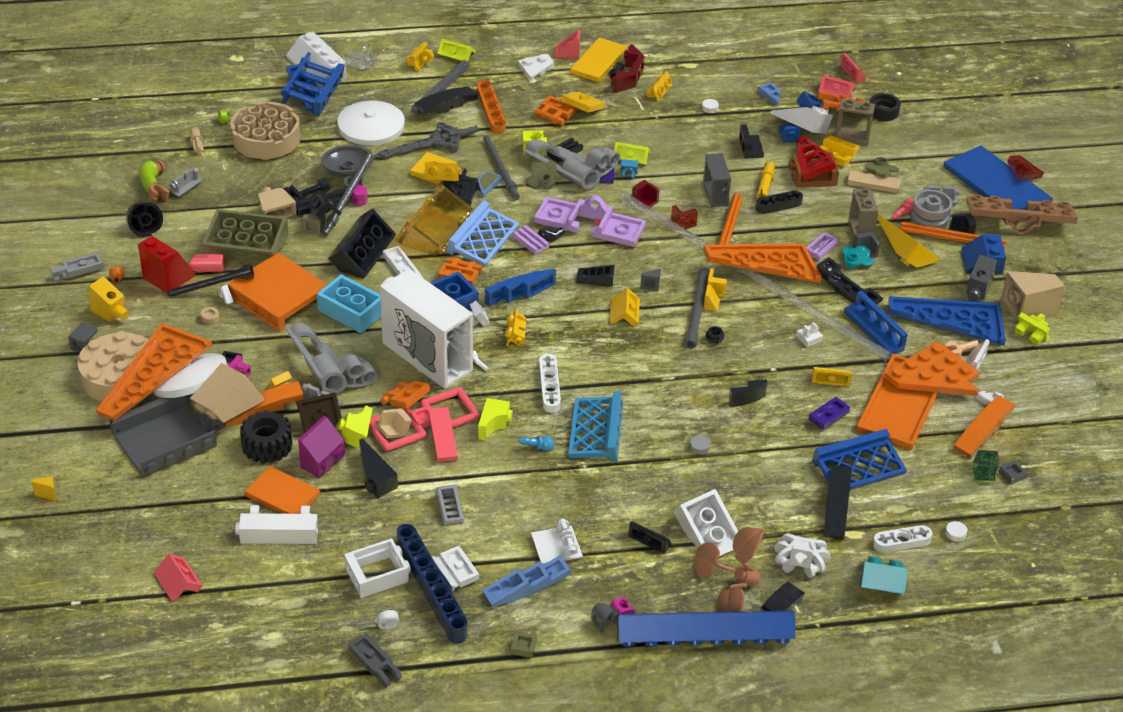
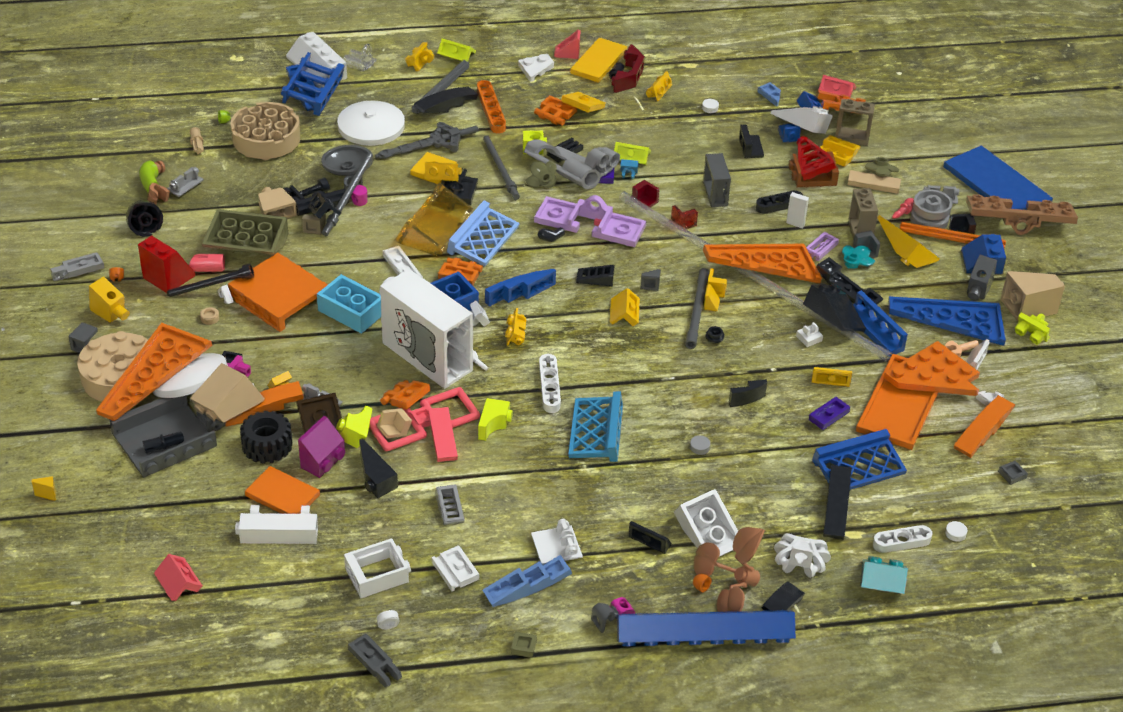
(163, 441): none -> black axle
(327, 368): light grey panel -> none
(362, 245): black slope -> none
(432, 584): dark blue beam -> none
(487, 182): tile -> none
(531, 238): lavender tile -> none
(544, 443): dark azure bar -> none
(702, 582): none -> orange hinge
(731, 219): orange axle -> none
(766, 177): yellow pin -> none
(797, 210): none -> white tile
(834, 307): none -> black slope
(852, 69): coral slope -> none
(888, 100): black tyre -> none
(985, 465): clear green brick -> none
(1023, 168): clear red wing -> none

